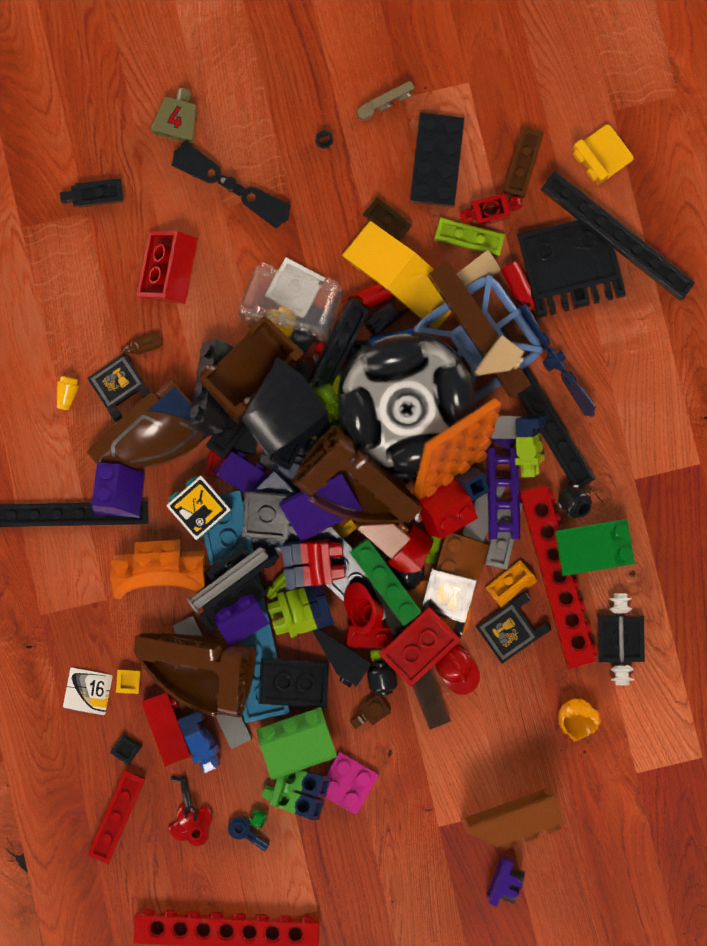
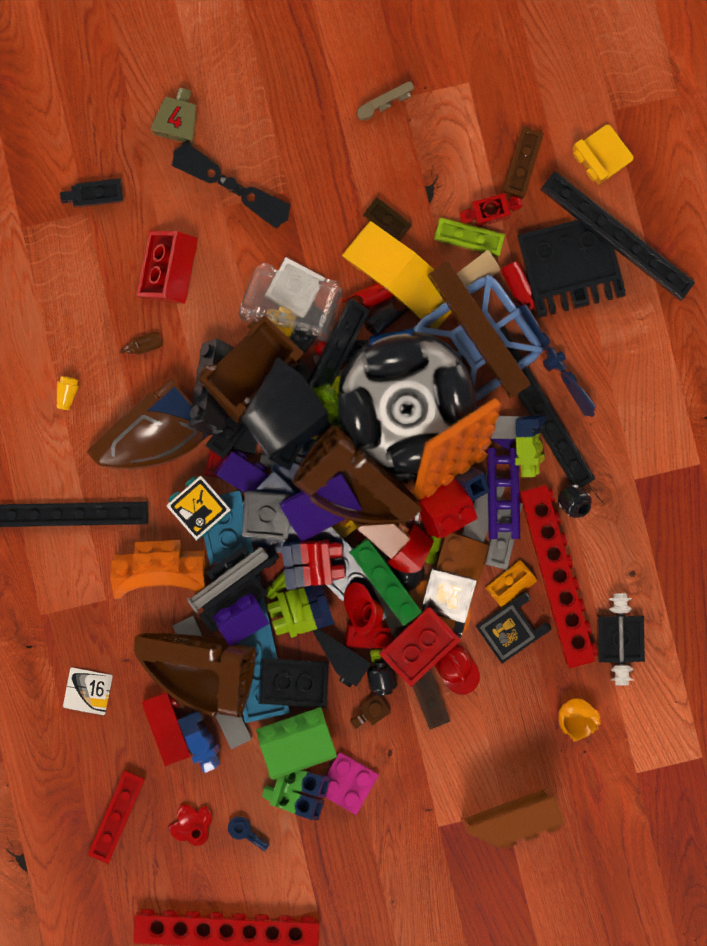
(117, 384): black flag -> none
(117, 490): dark purple slope -> none
(126, 749): black tile -> none
(128, 681): yellow plate -> none
(186, 797): black piece -> none
(259, 818): green hinge -> none
(325, 144): black hinge -> none
(437, 159): black plate -> none
(500, 358): tan slope -> none
(505, 882): dark purple piece -> none
(594, 547): green slope -> none

